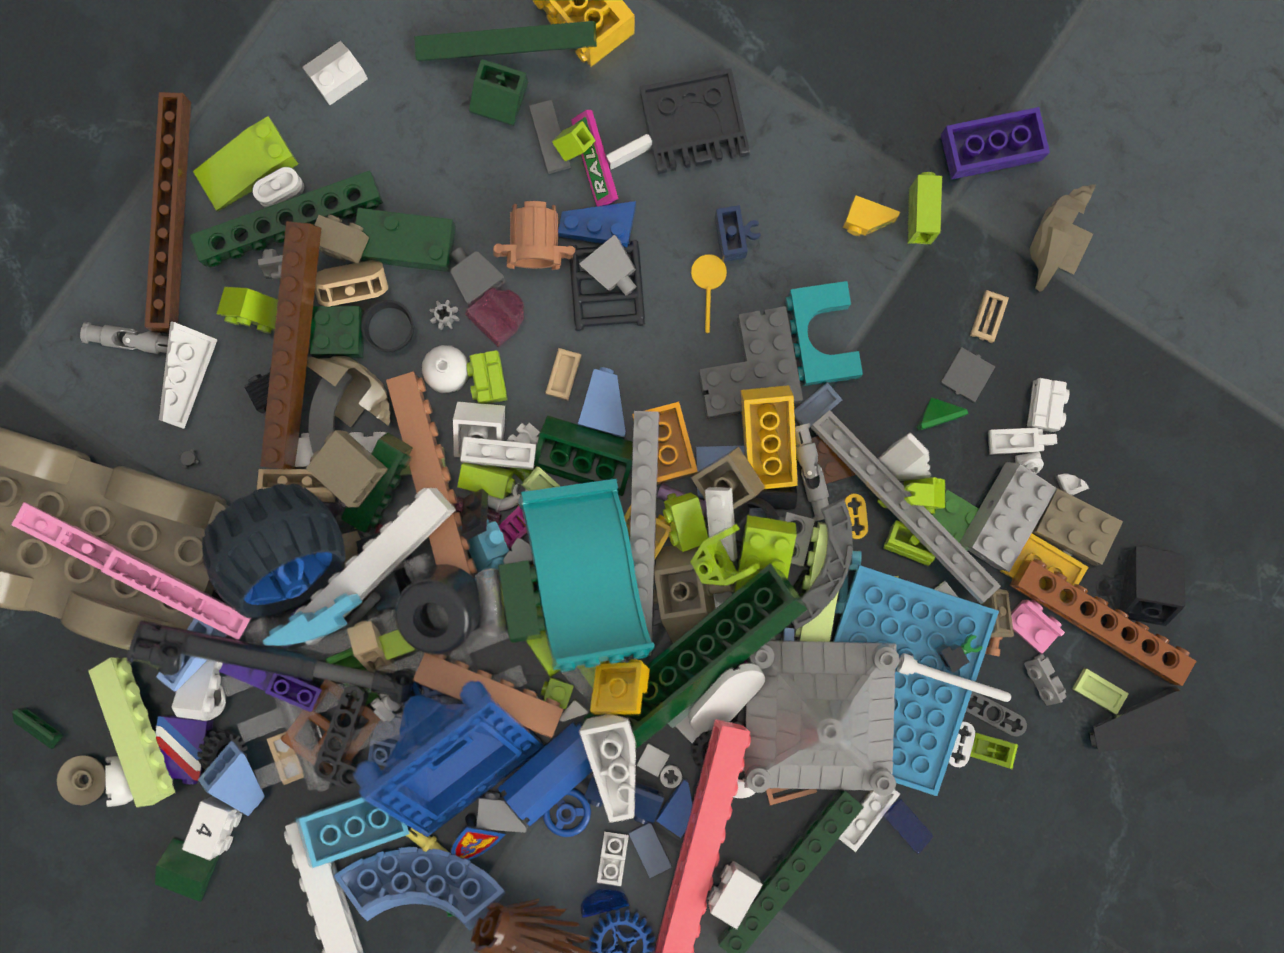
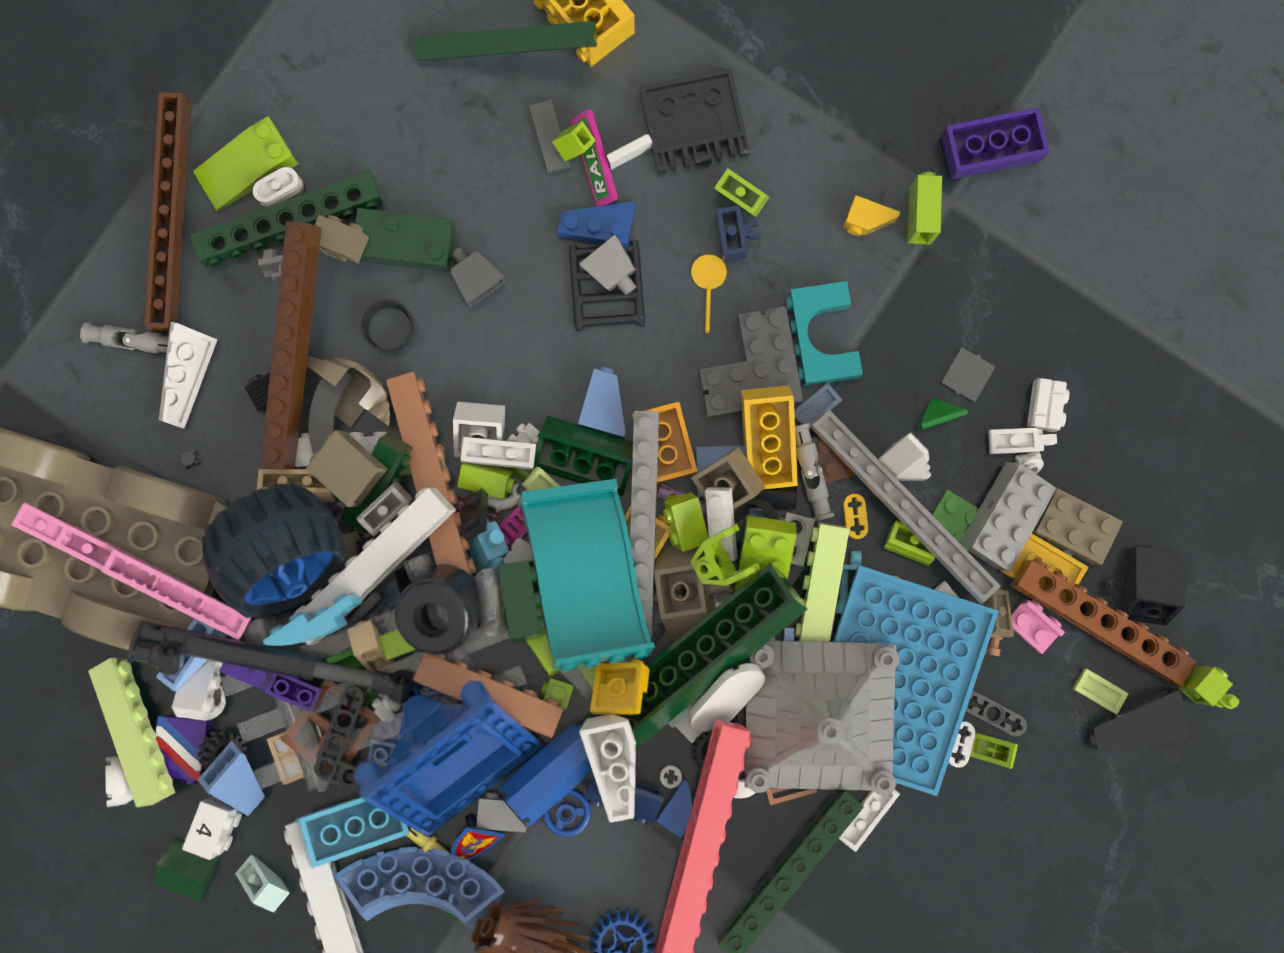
(37, 727): dark green slope -> none
(71, 784): dark tan dish -> none
(247, 308): lime brick -> none
(262, 884): none -> light aqua slope
(335, 72): white slope -> none
(336, 332): dark green brick -> none
(350, 283): tan brick -> none
(384, 508): none -> light grey brick
(441, 308): light grey gear -> none
(445, 369): white cylinder -> none
(487, 377): lime brick -> none
(497, 314): clear pink slope -> none
(498, 92): dark green slope -> none
(533, 238): nougat container -> none
(563, 374): tan tile -> none
(574, 710): white slope -> none
(603, 901): clear blue plate -> none
(612, 859): white slope -> none
(650, 849): sand blue tile -> none
(653, 760): white tile -> none
(733, 894): white brick -> none
(742, 192): none -> lime brick
(835, 564): dark grey tile -> none
(908, 664): white piece -> none
(908, 826): clear blue slope -> none
(925, 492): lime piece -> none
(954, 655): black piece -> none
(982, 335): tan tile -> none
(1049, 689): light grey hinge -> none
(1057, 239): dark tan animal -> none
(1071, 484): white tile -> none
(1208, 687): none -> lime brick

